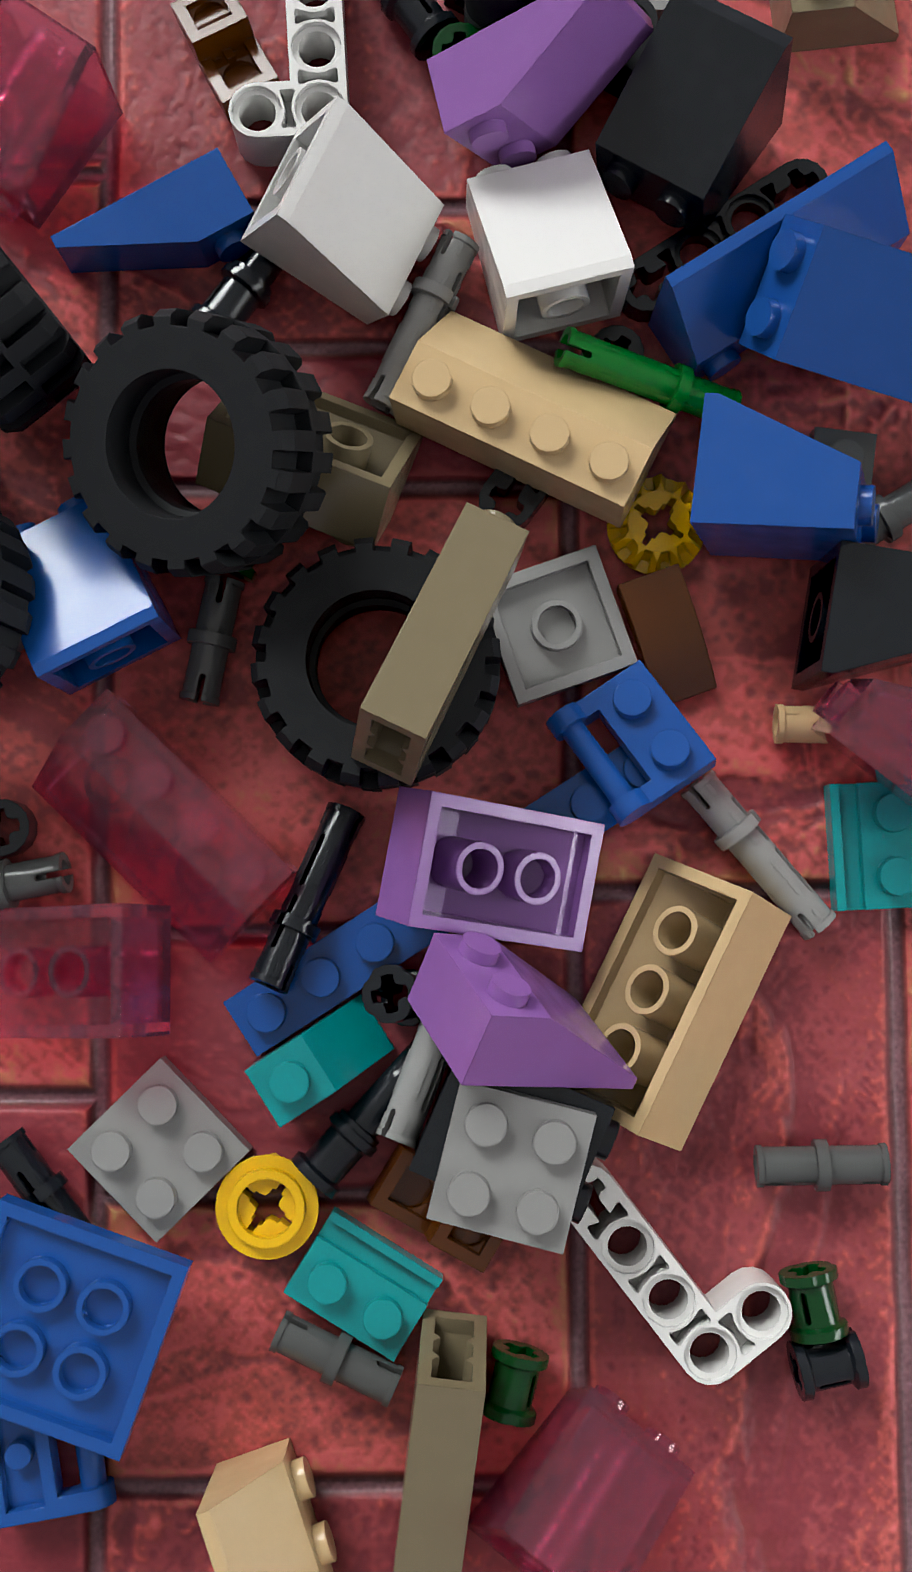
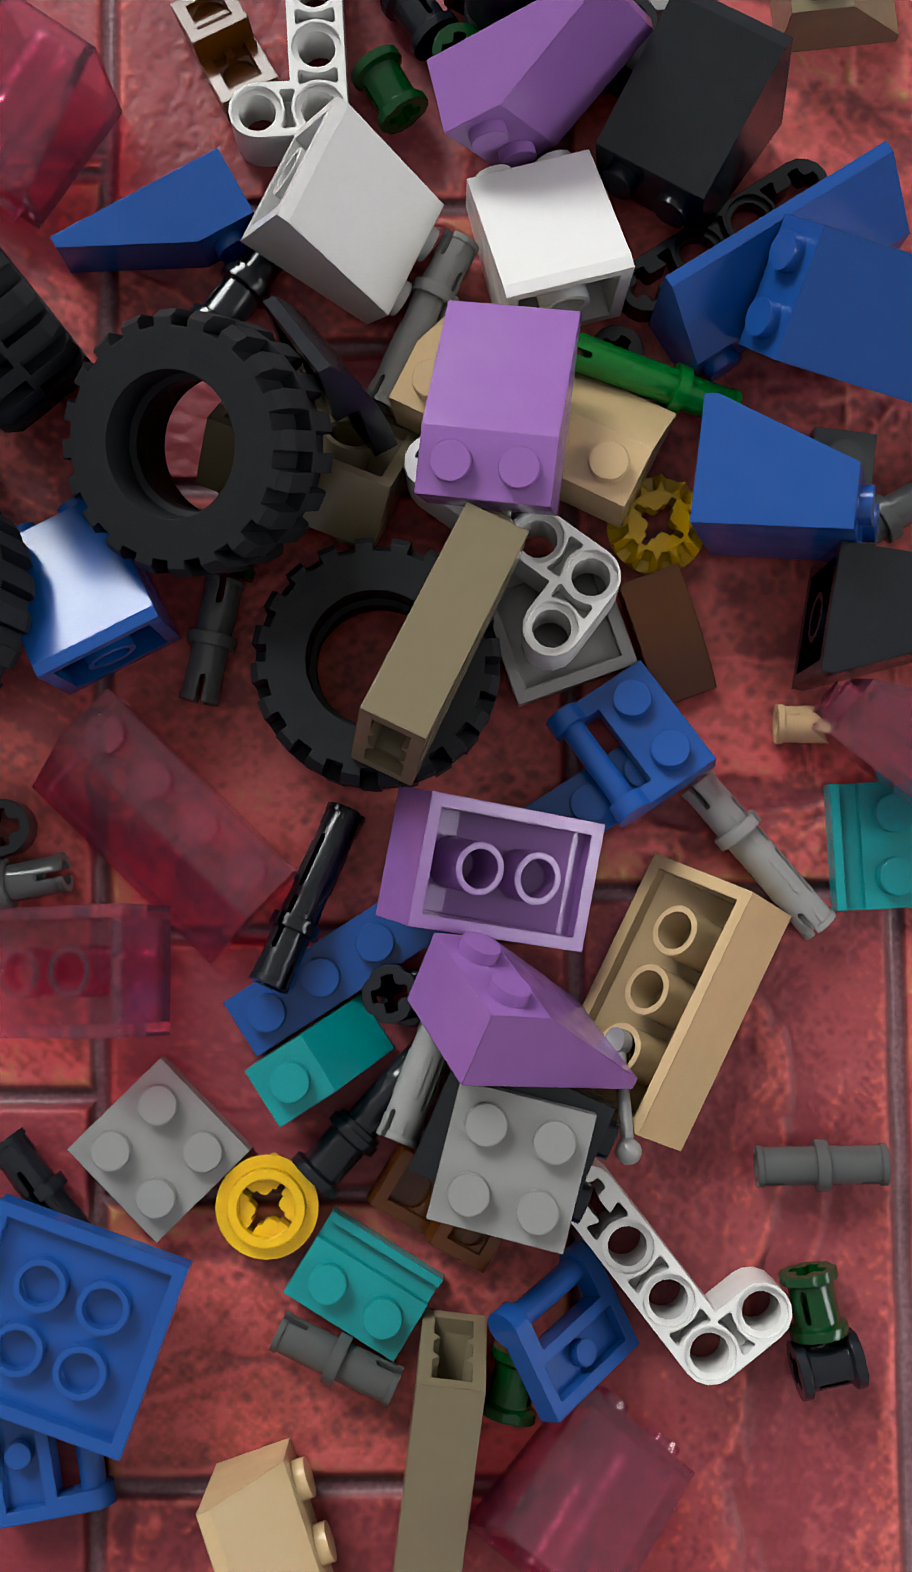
(340, 389): none -> black slope
(389, 89): none -> dark green bush
(499, 408): none -> medium lavender slope
(549, 575): none -> white beam
(578, 1347): none -> blue plate
(628, 1149): none -> light grey hinge

